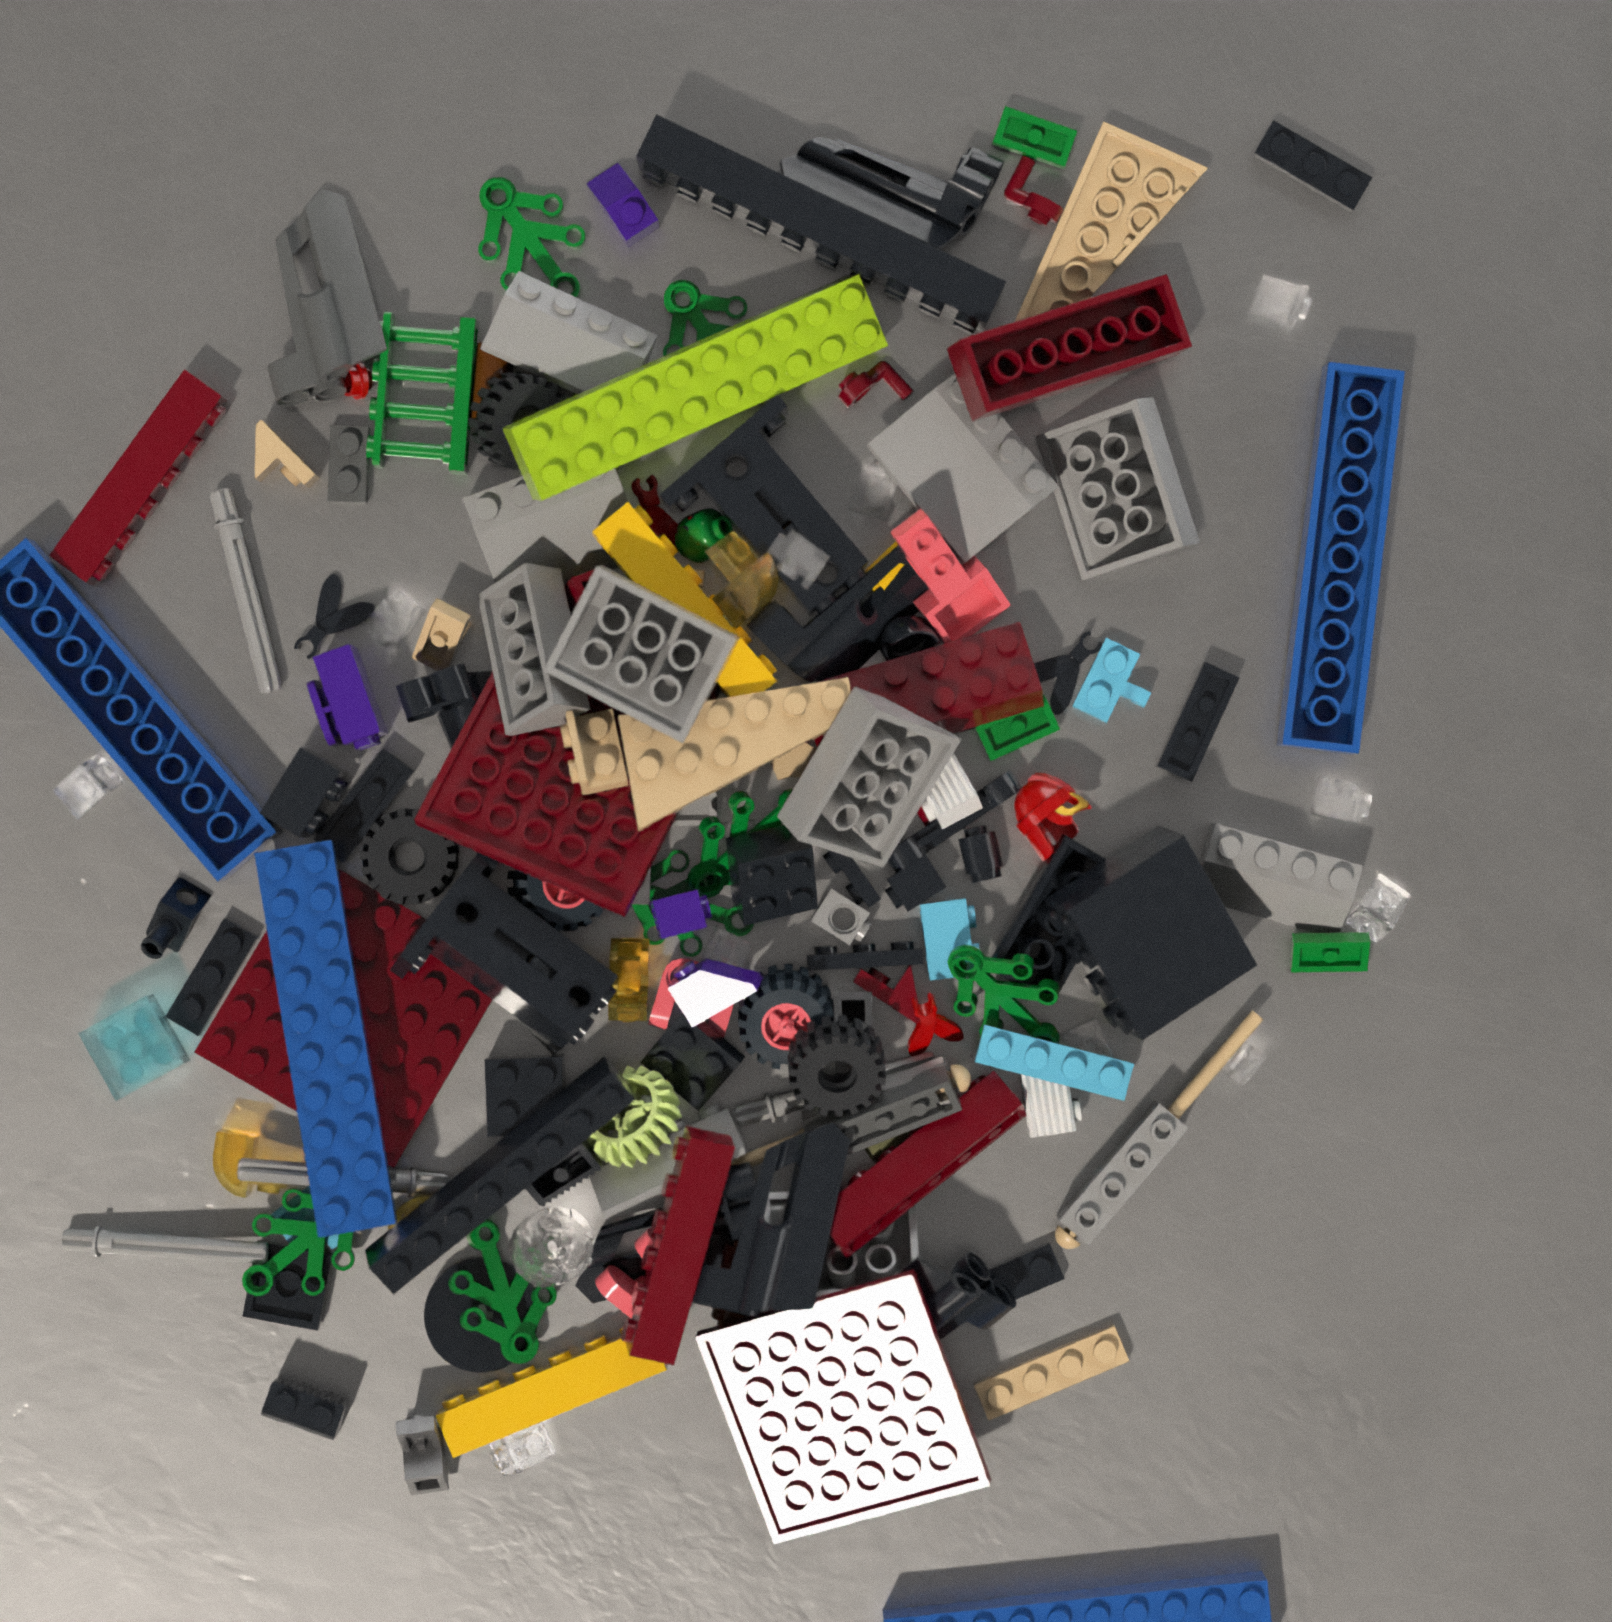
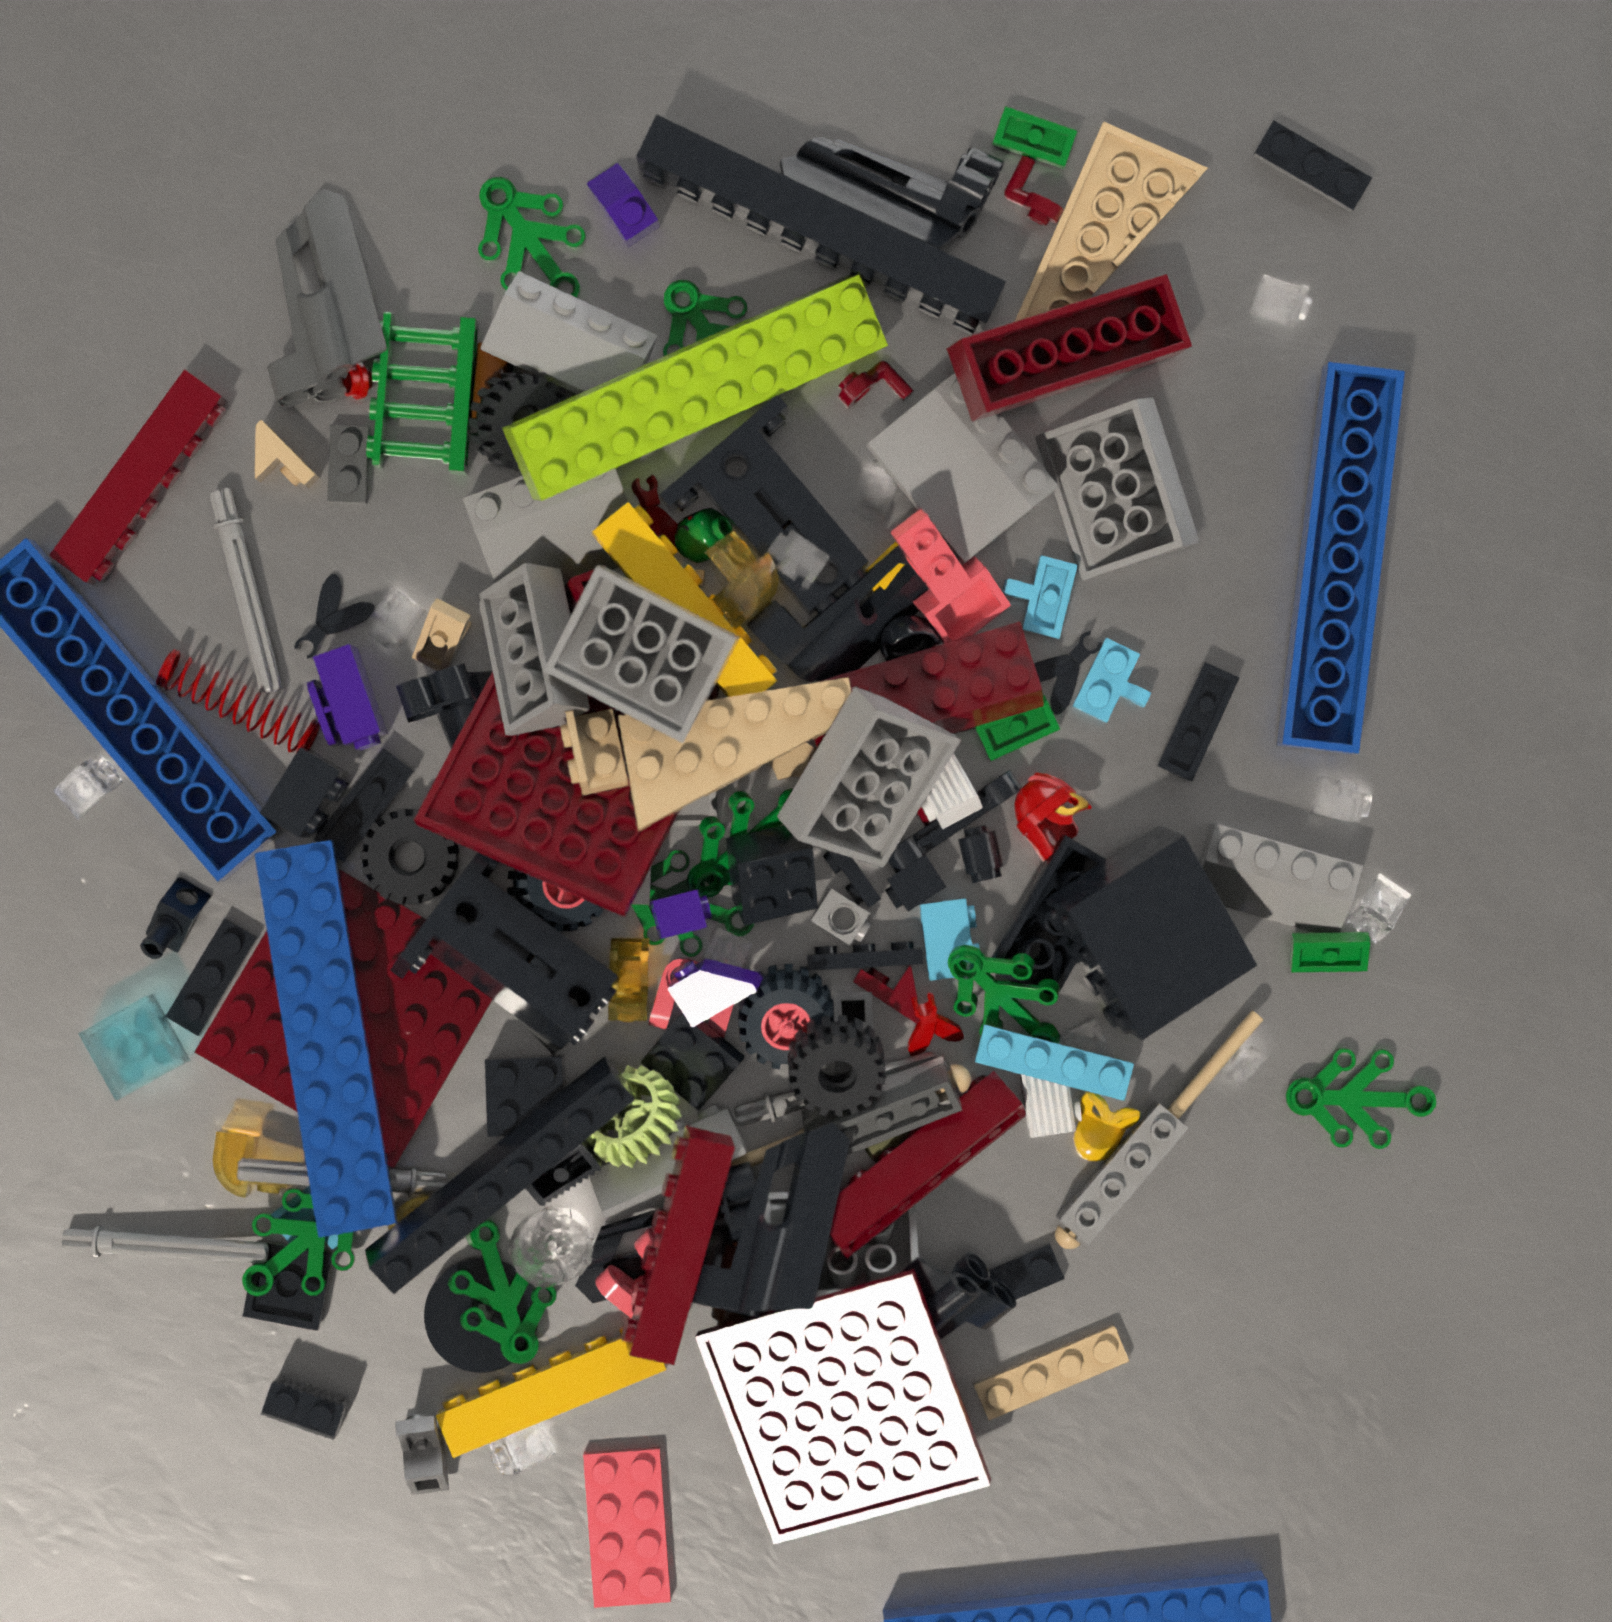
(167, 670): none -> red piece
(627, 1527): none -> coral plate
(1046, 596): none -> medium azure plate
(1100, 1135): none -> yellow piece
(1352, 1097): none -> green plant

